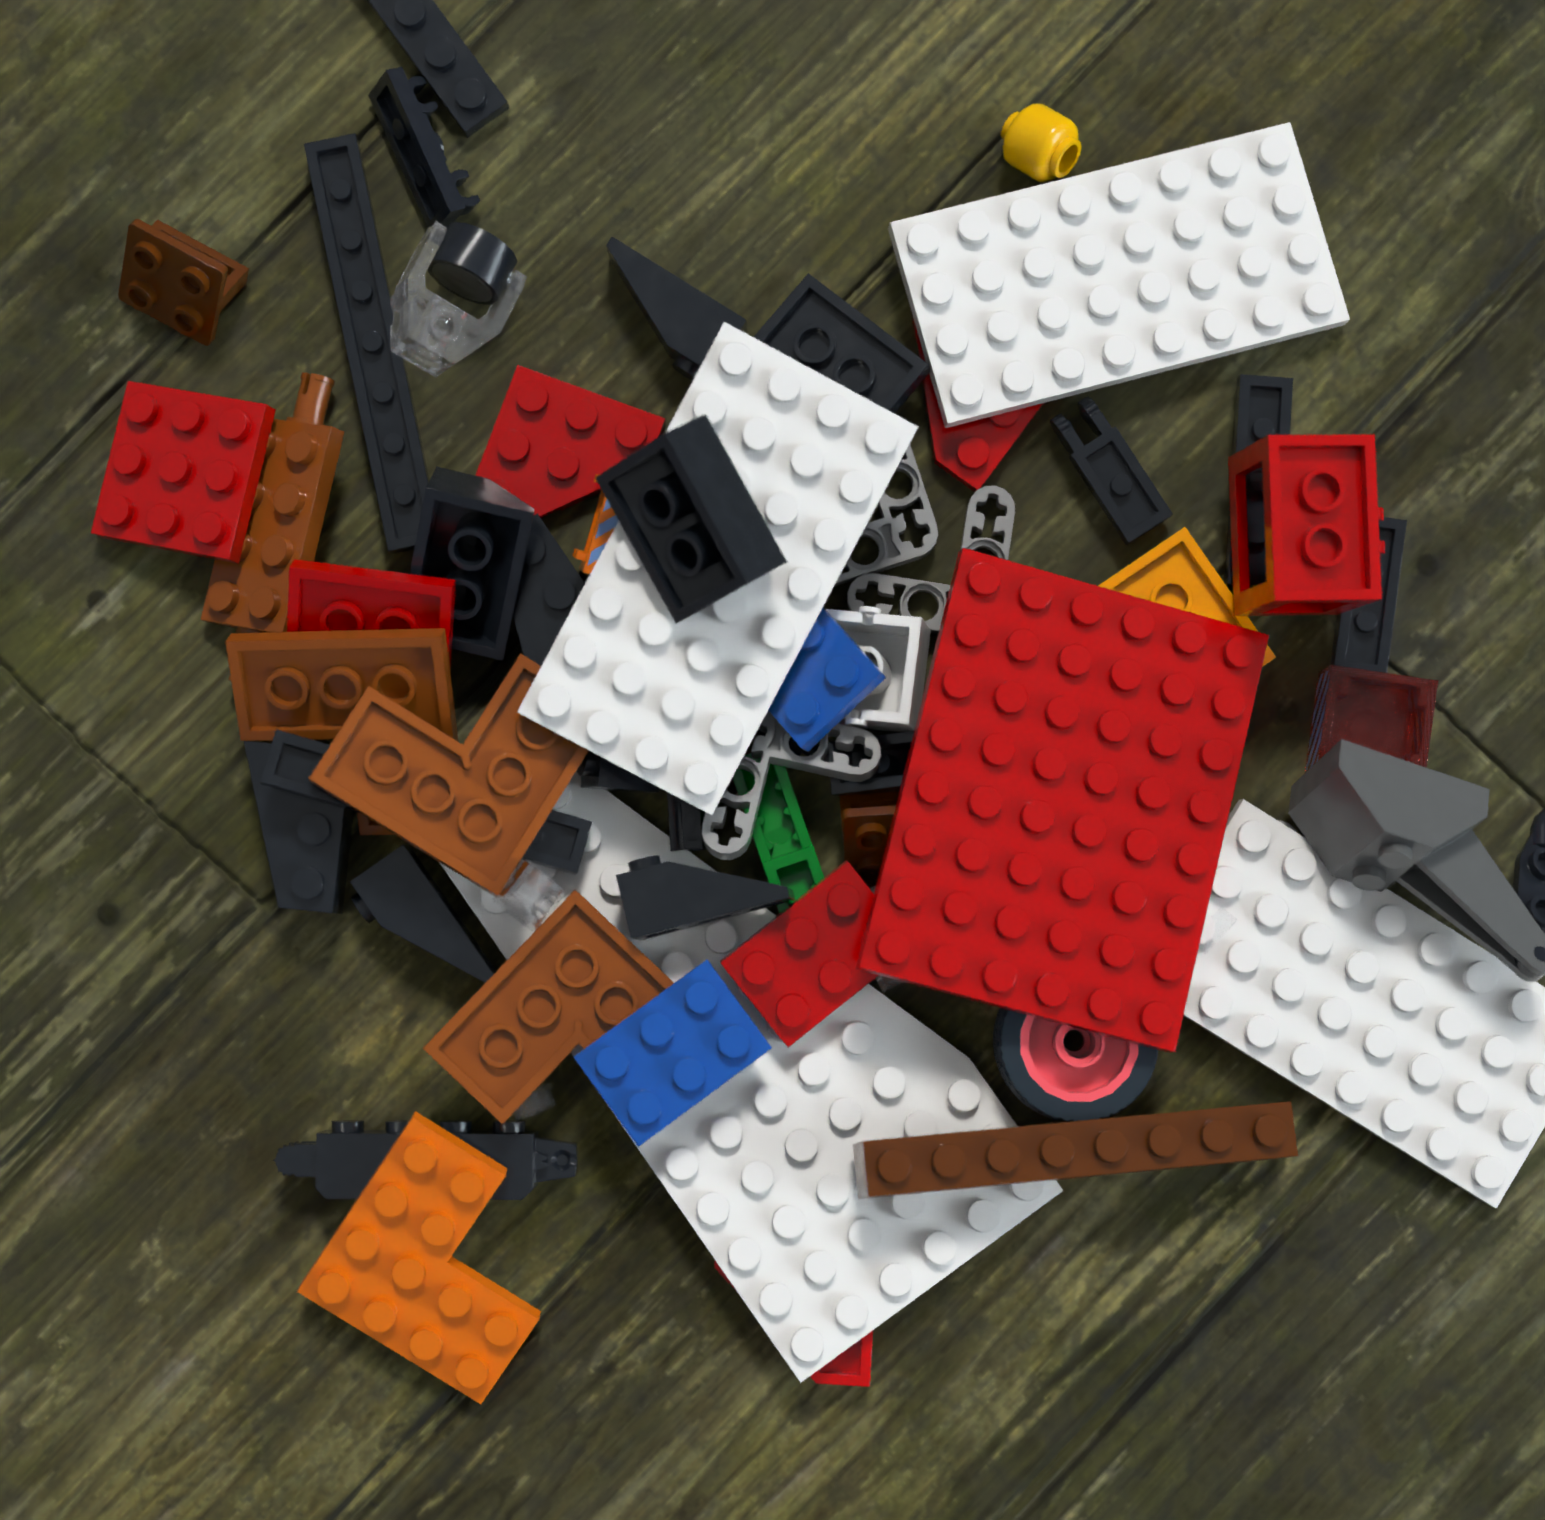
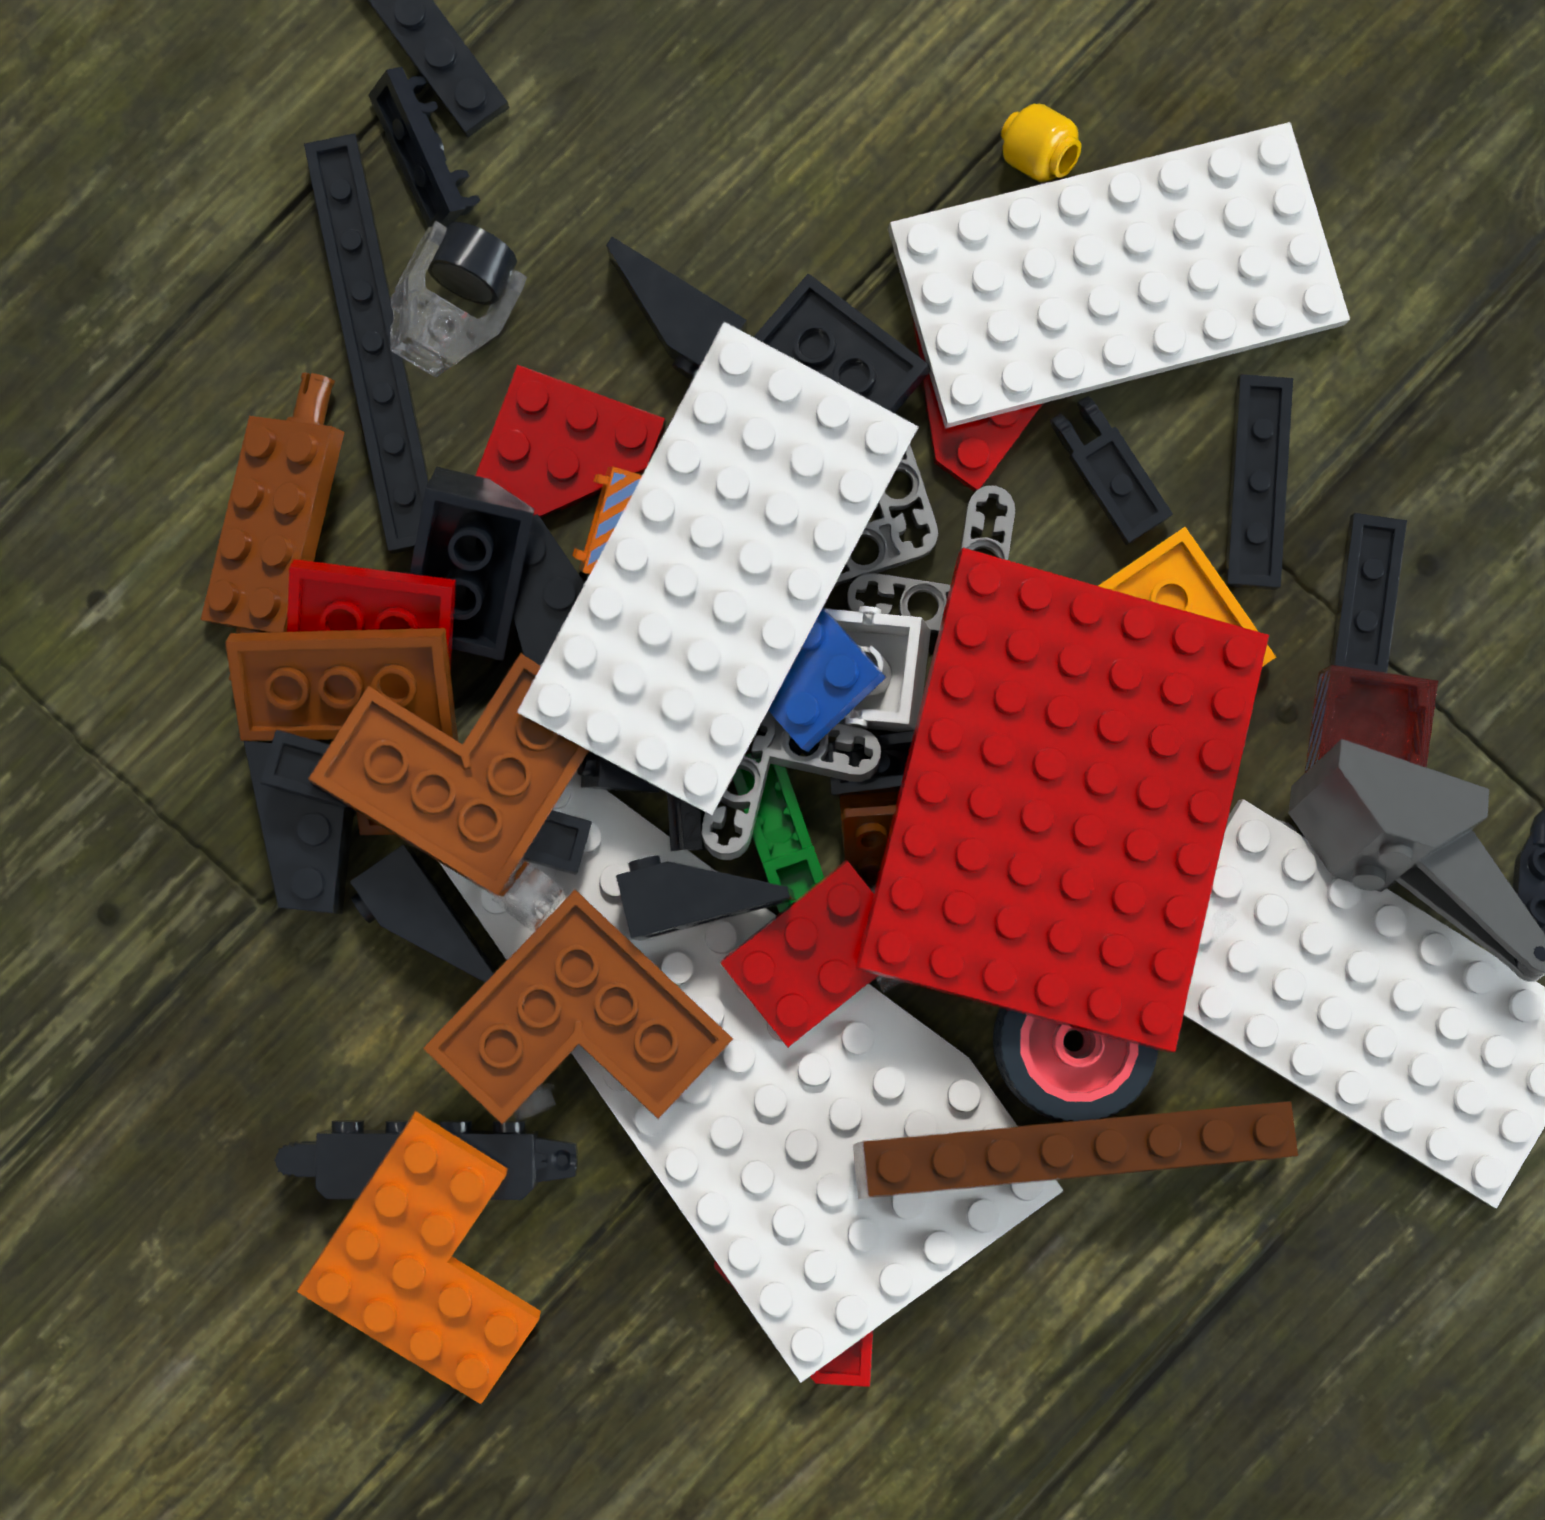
(178, 279): reddish brown bracket -> none
(183, 471): red plate -> none
(672, 1052): blue plate -> none
(690, 518): black slope -> none
(1316, 521): red piece -> none

